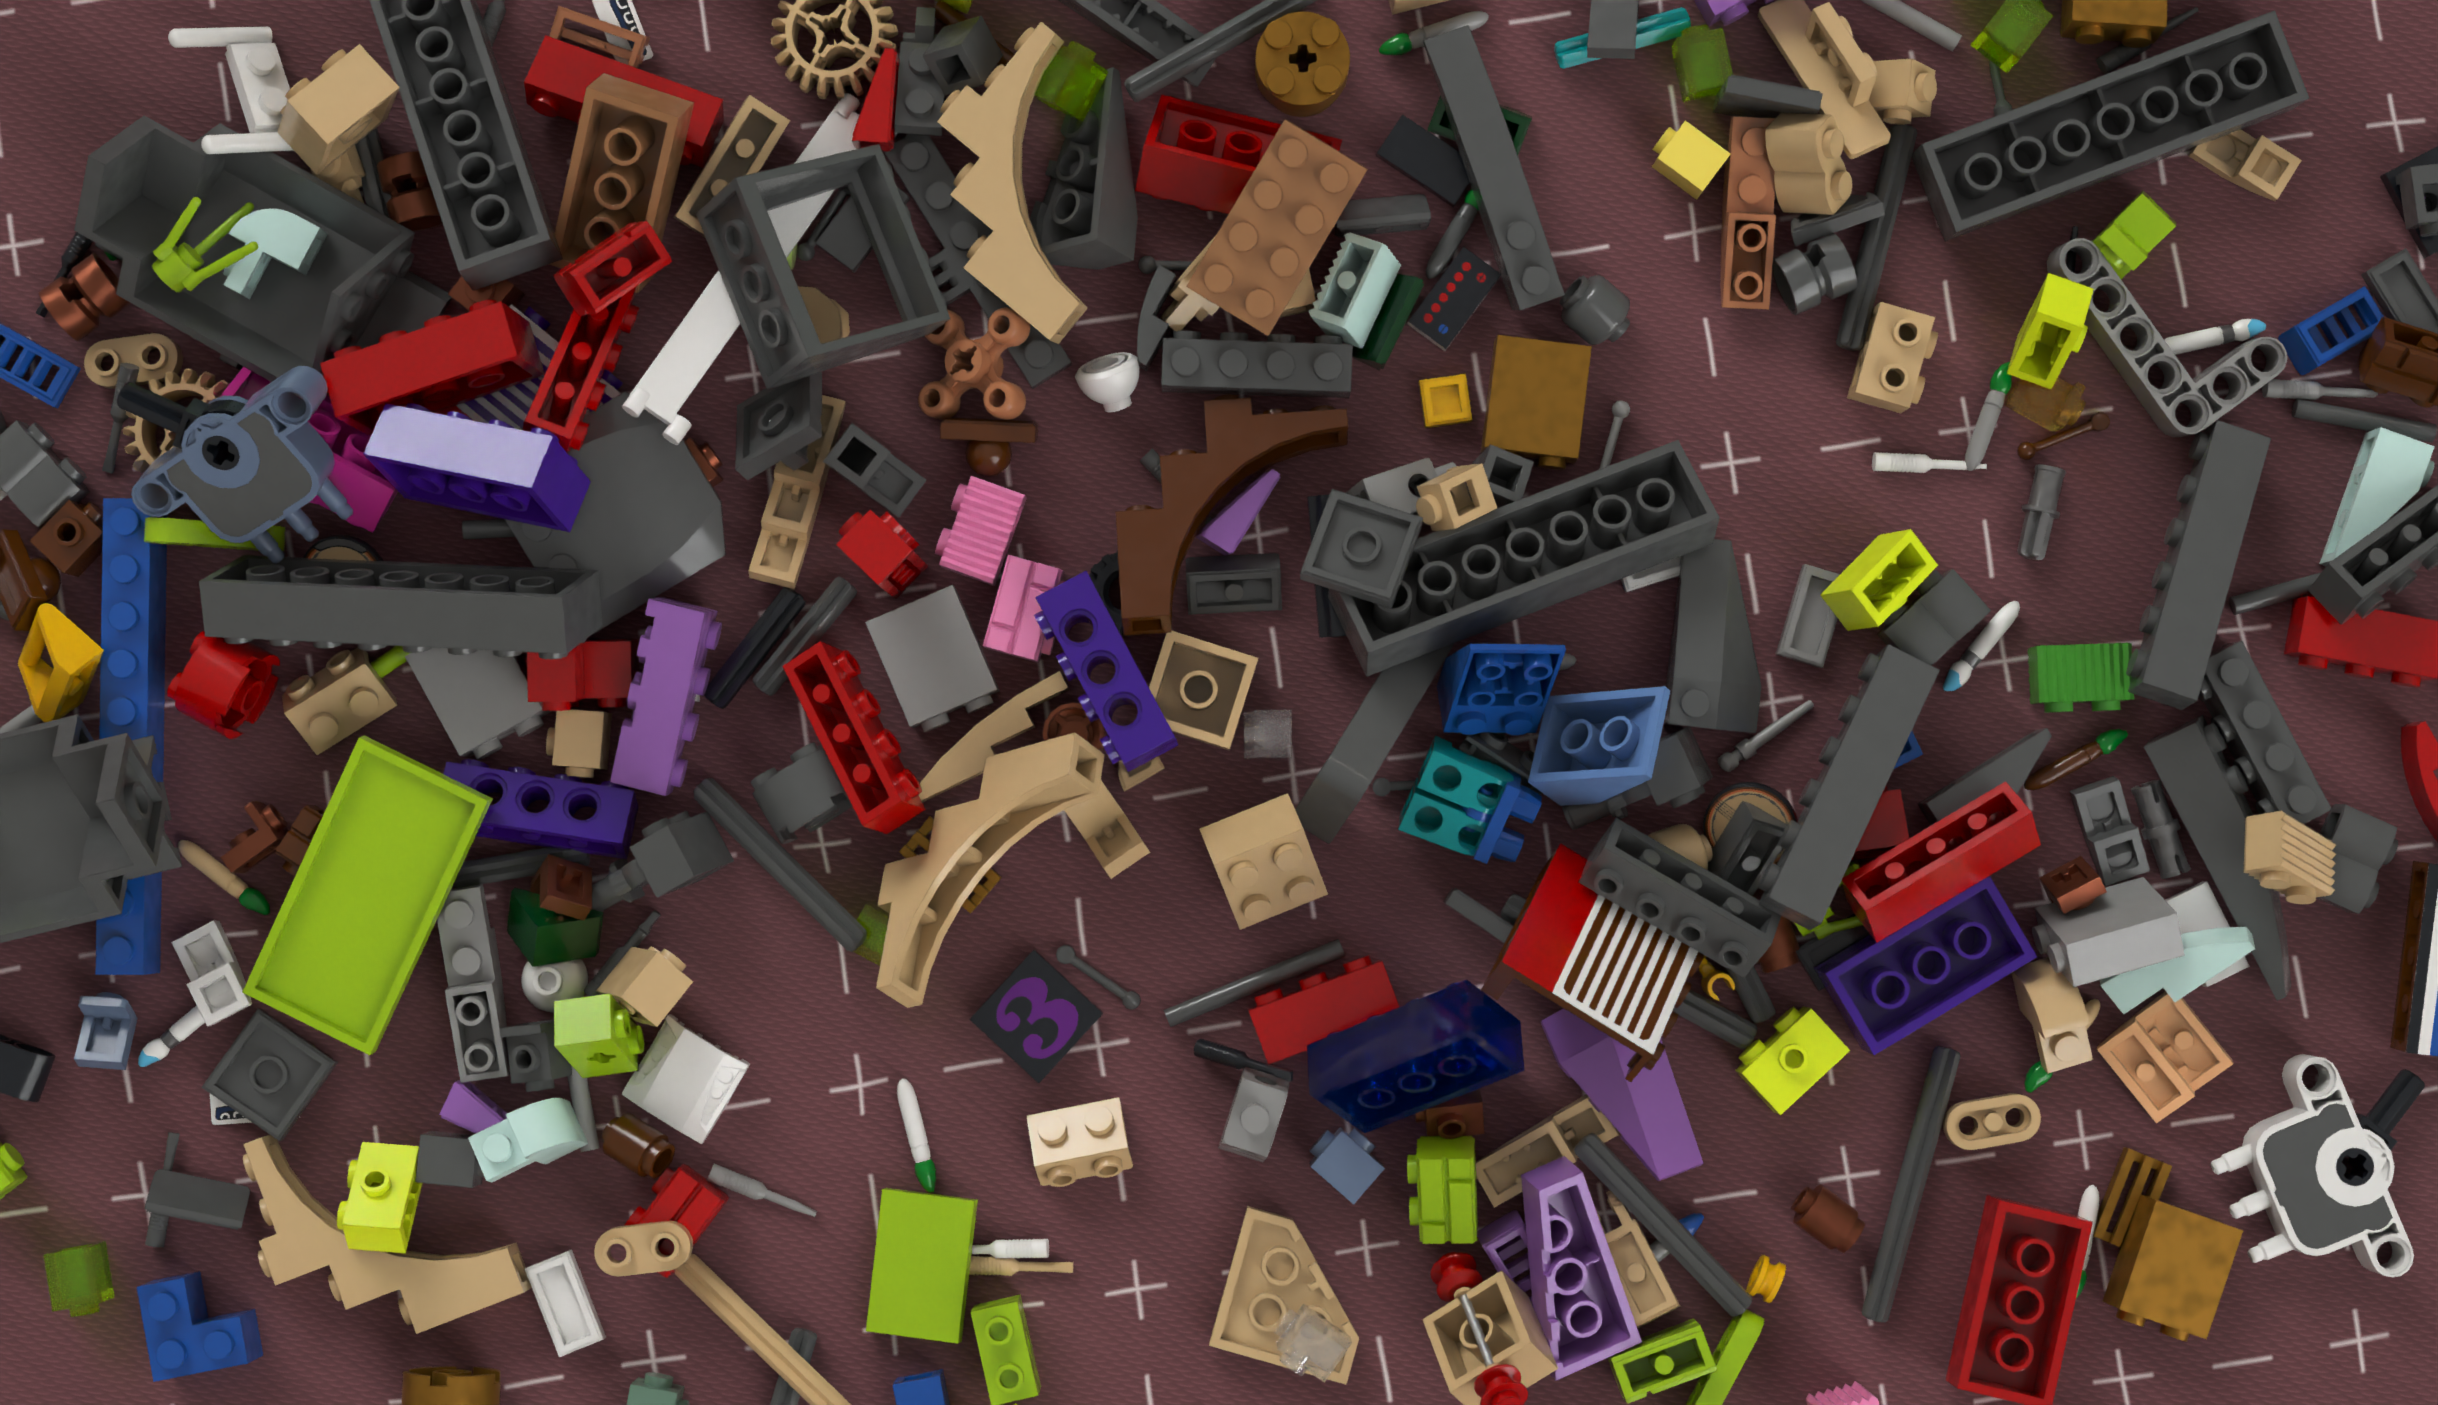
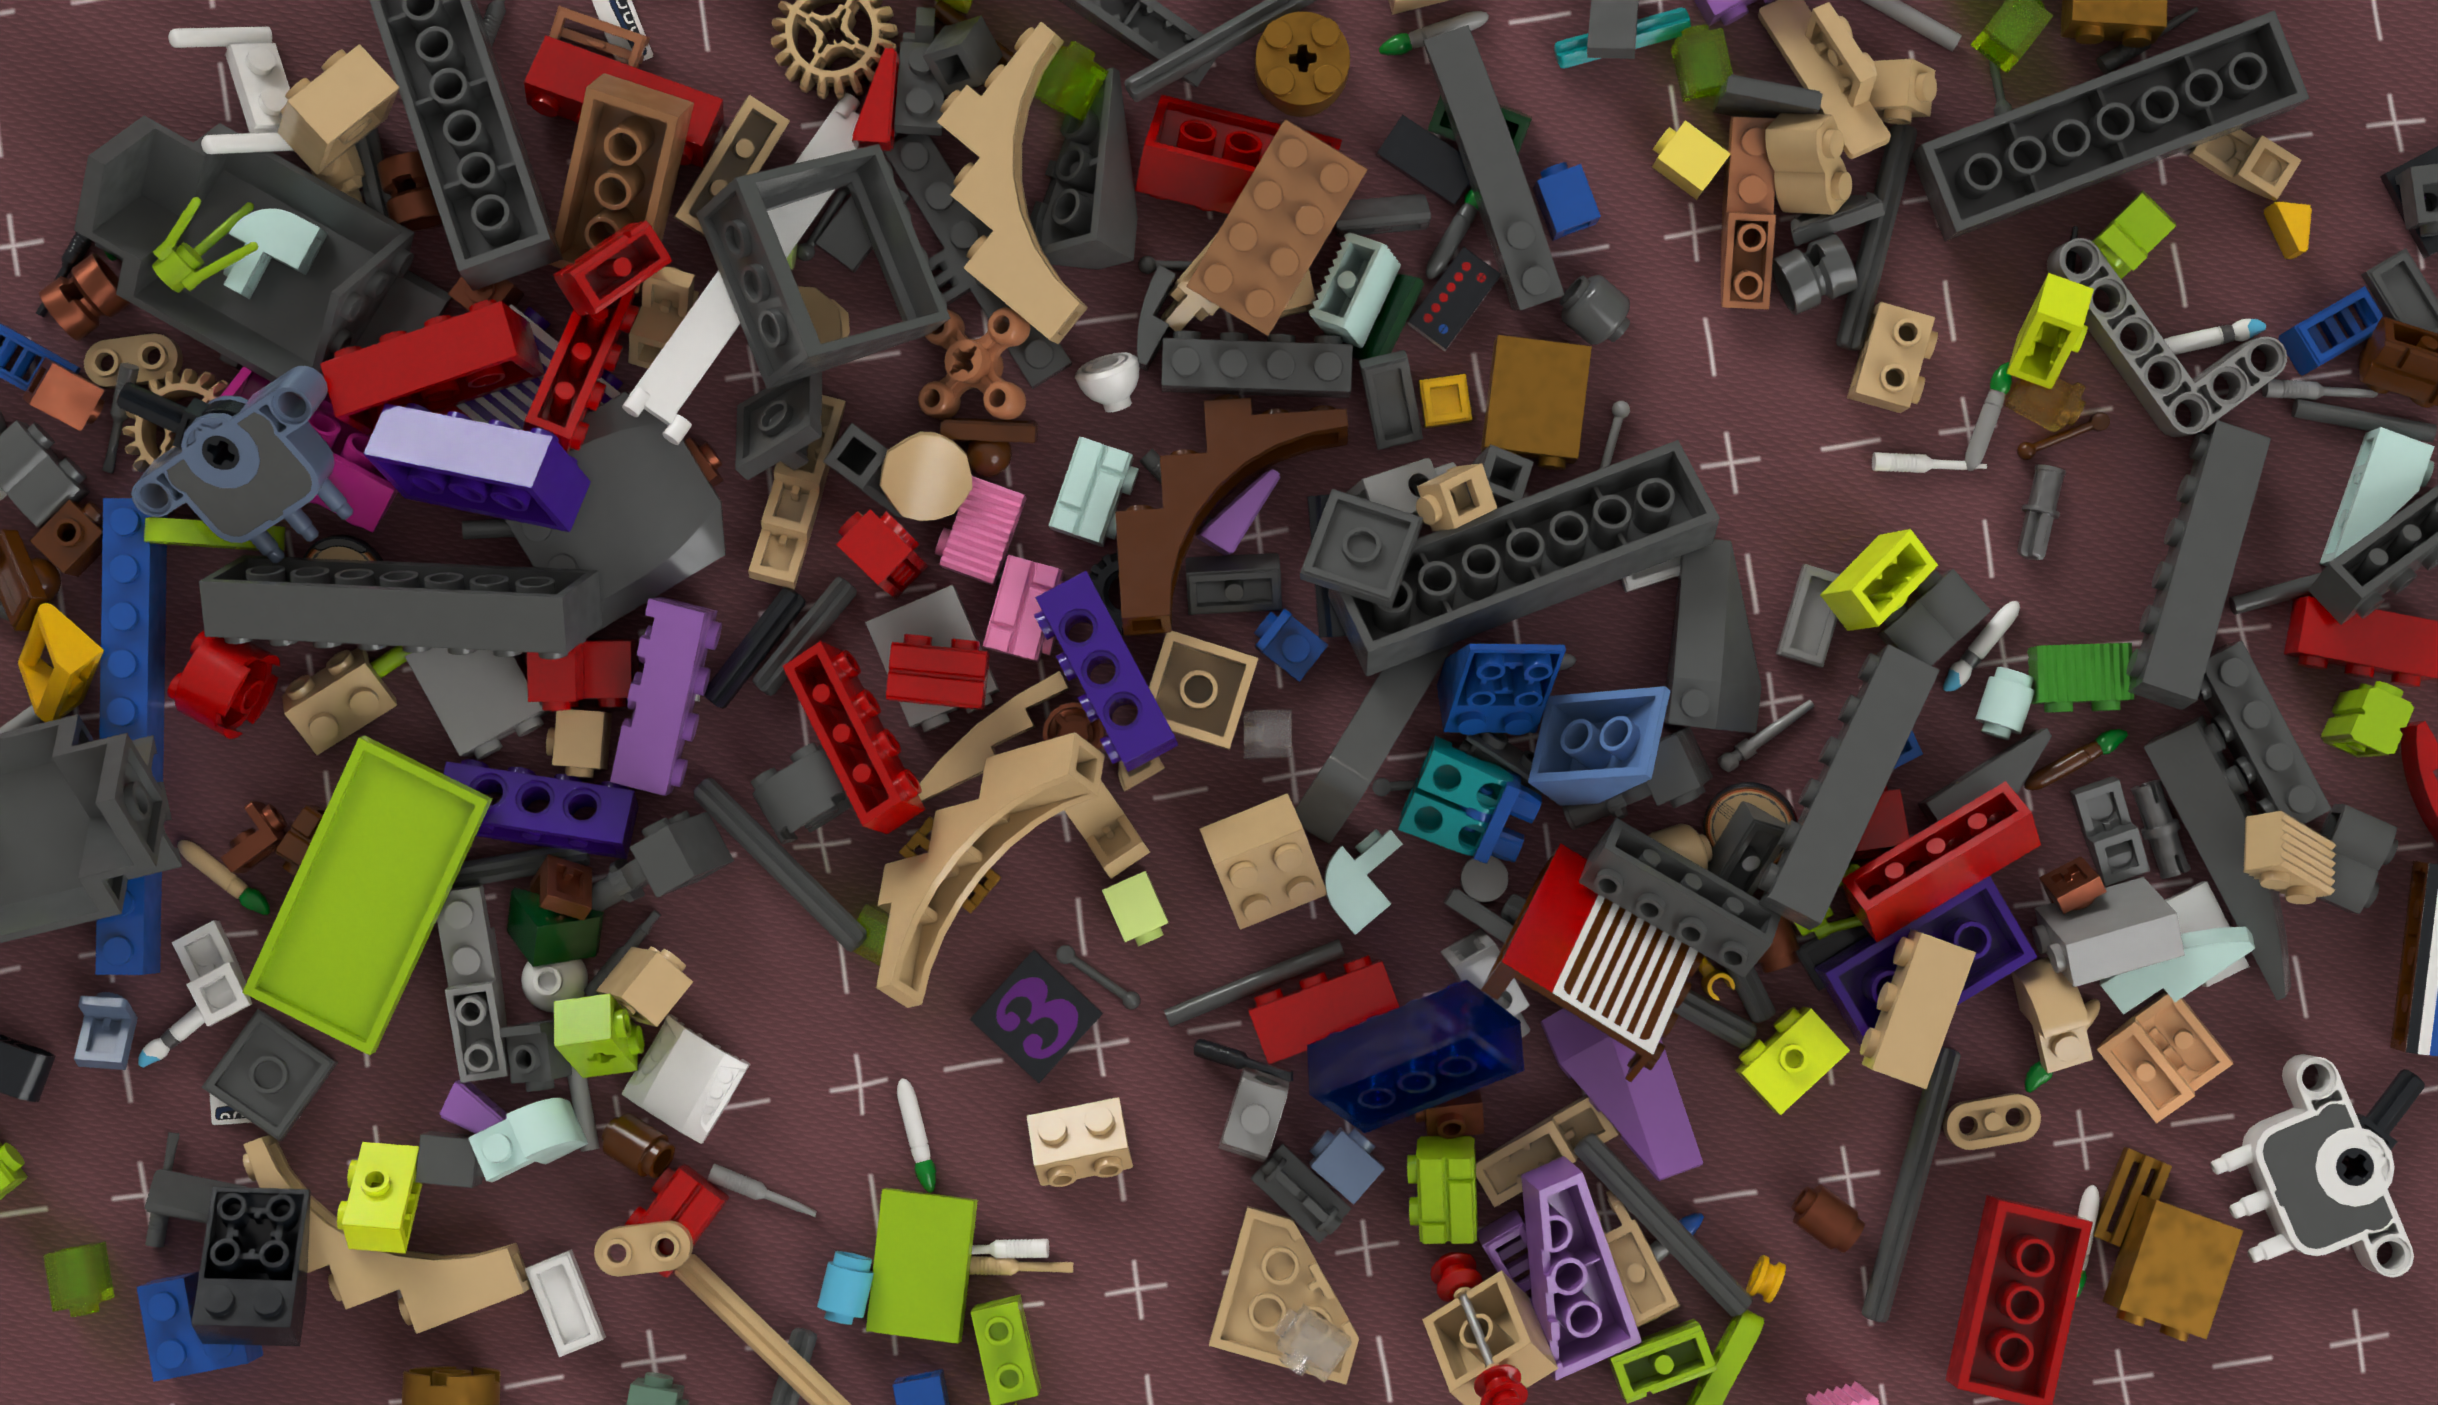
(64, 395): none -> copper brick
(254, 1267): none -> black slope
(665, 303): none -> tan brick
(846, 1287): none -> medium azure brick
(926, 476): none -> tan hat
(937, 673): none -> red brick
(1093, 491): none -> light aqua brick
(1136, 909): none -> yellowish green brick
(1289, 644): none -> blue bracket
(1301, 1193): none -> dark grey hinge
(1348, 886): none -> light aqua brick
(1391, 399): none -> dark grey tile
(1473, 960): none -> light grey torso
(1484, 881): none -> light grey tile
(1565, 200): none -> blue brick
(1916, 1008): none -> tan brick
(2005, 703): none -> light aqua brick
(2290, 227): none -> yellow slope
(2368, 720): none -> lime brick

